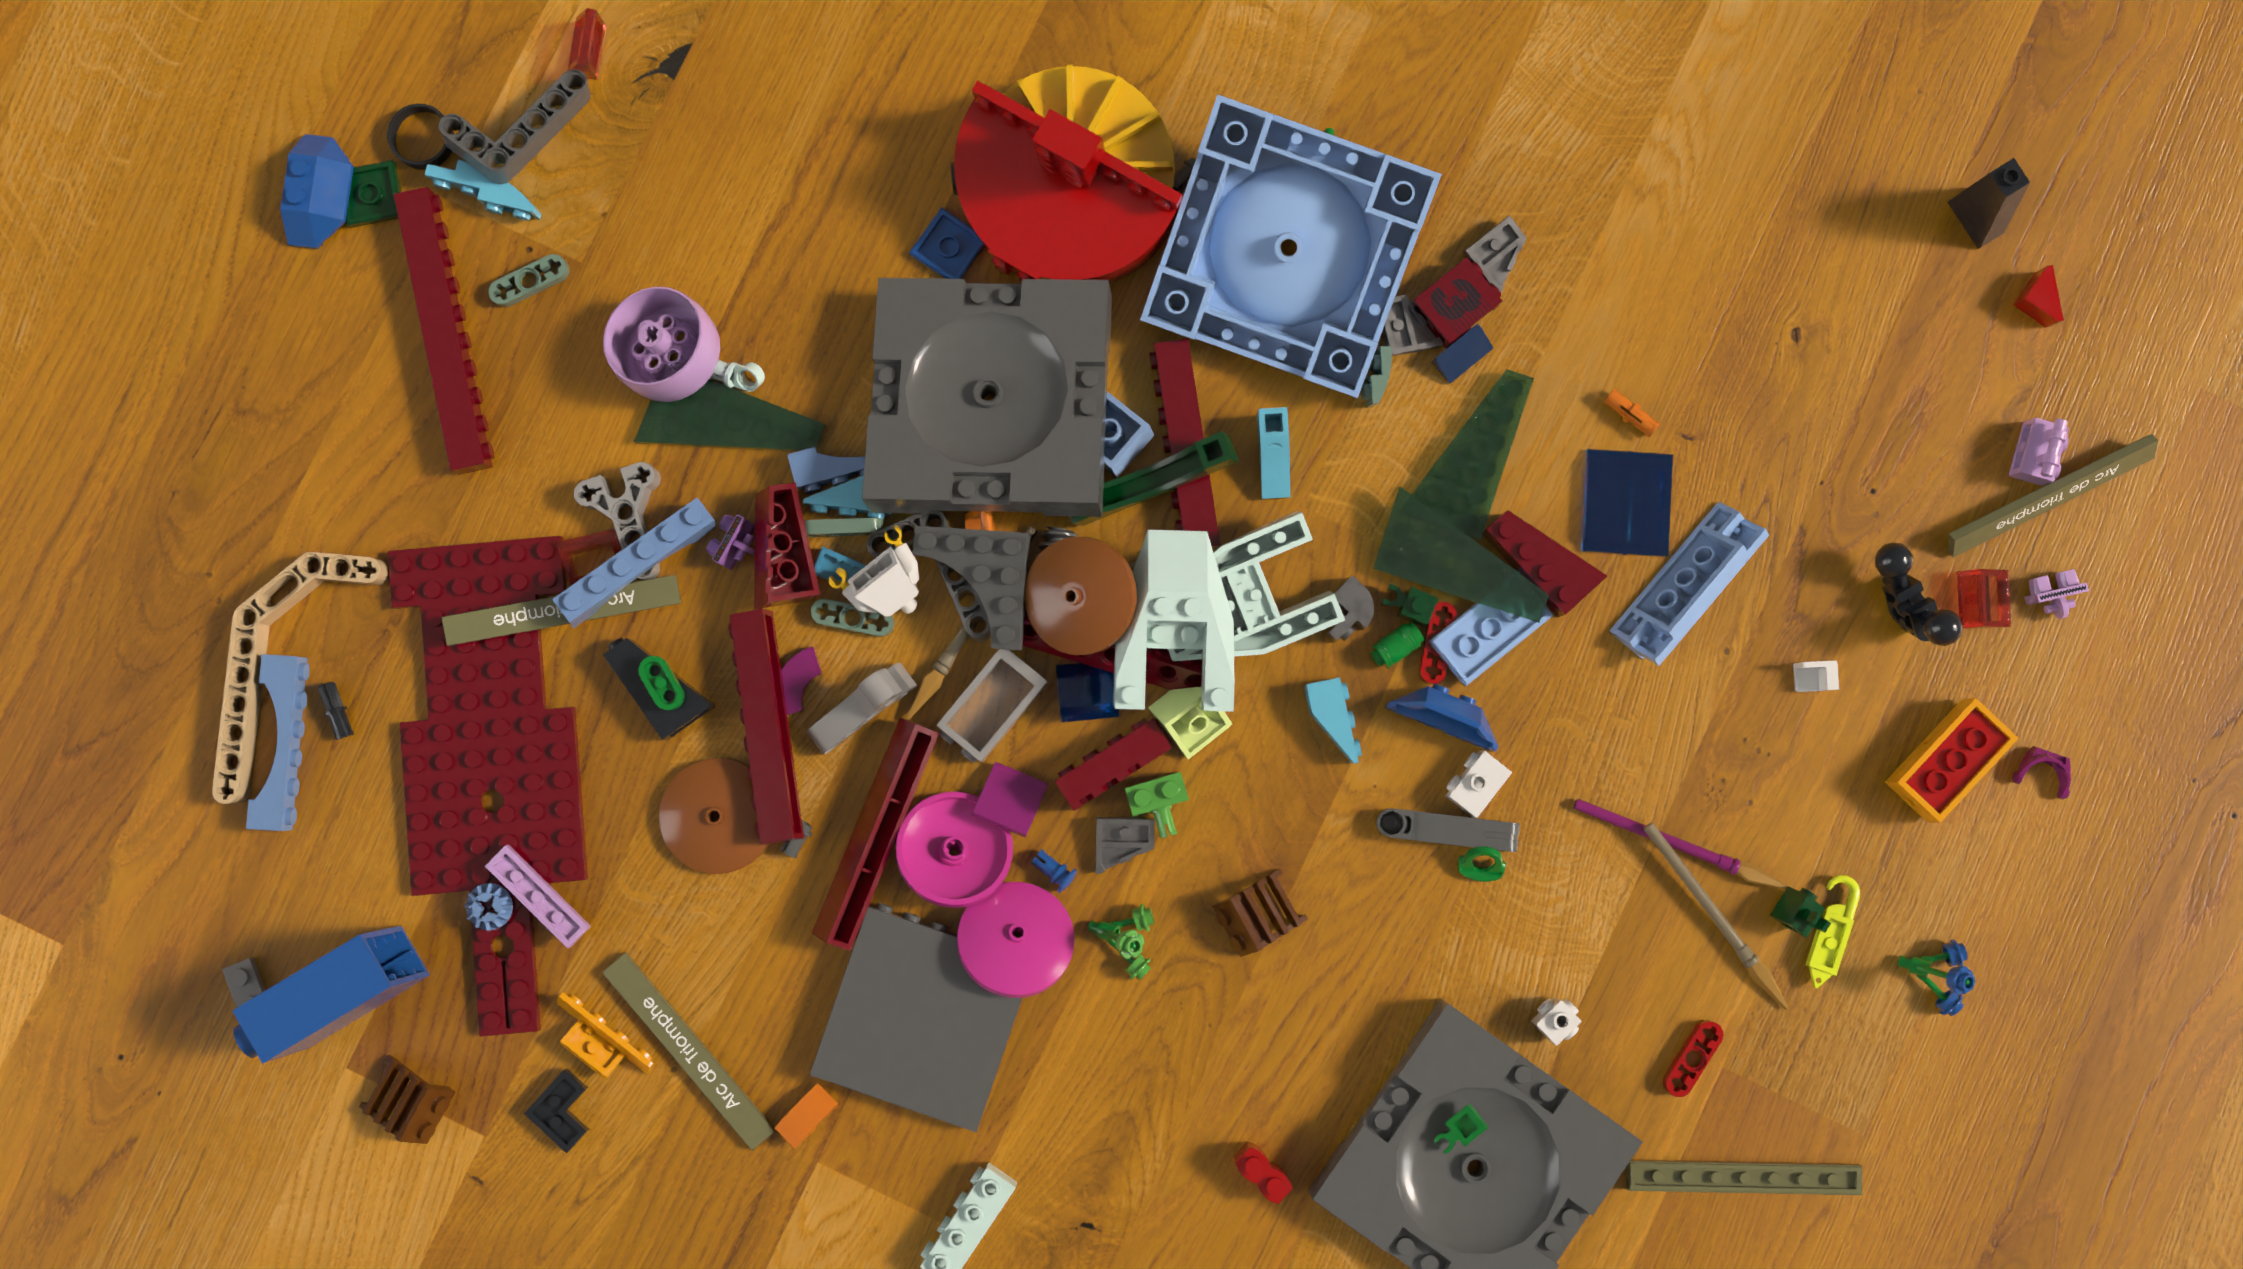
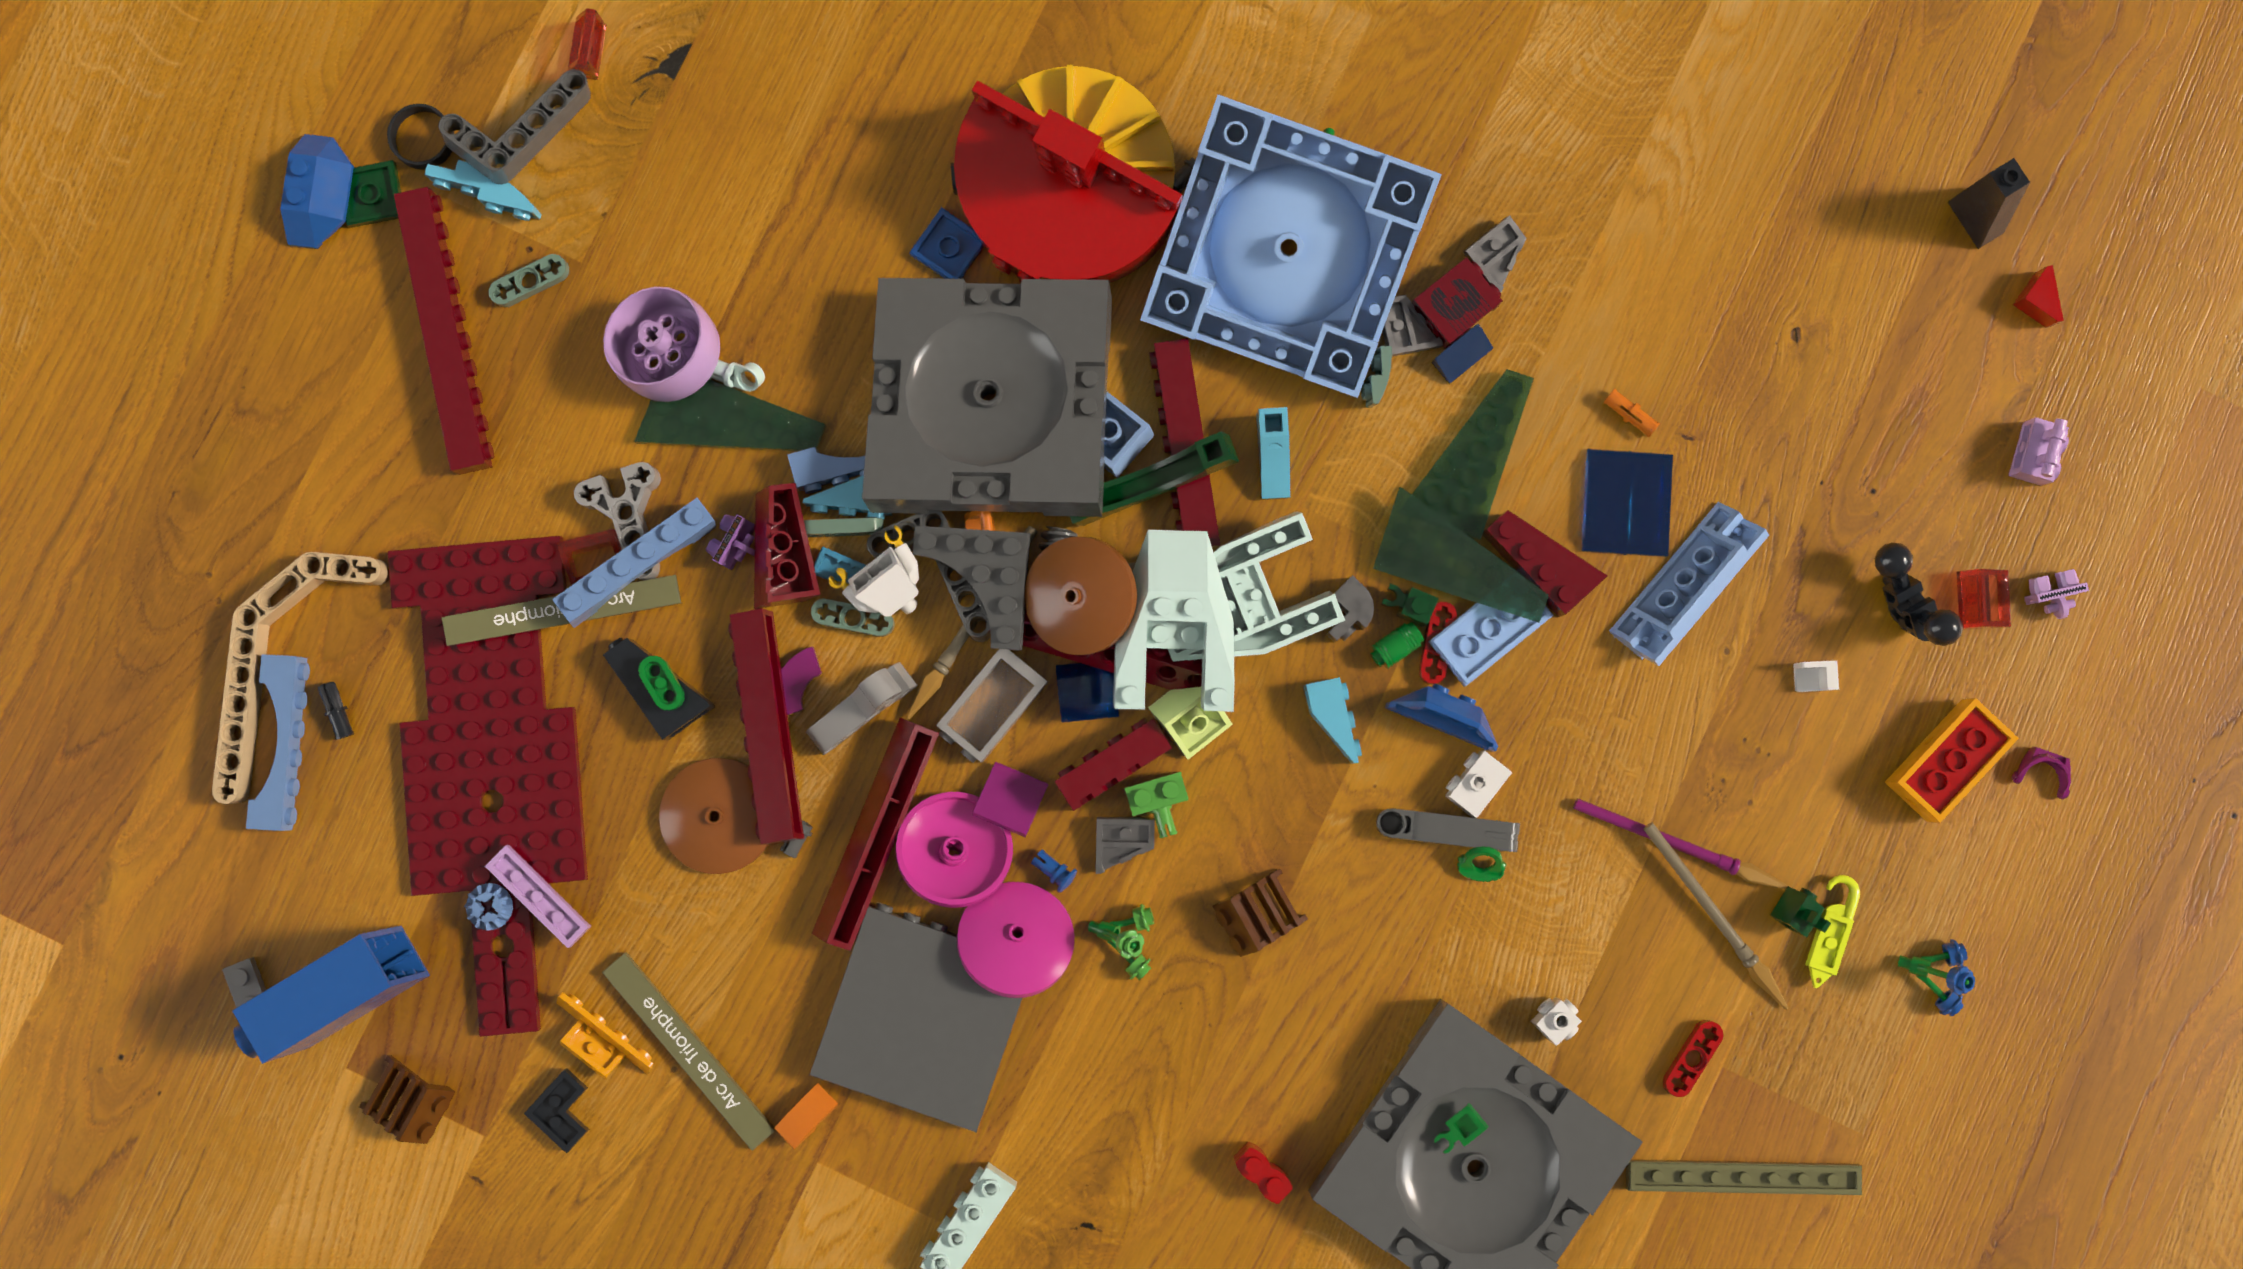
(2052, 495): olive tile -> none

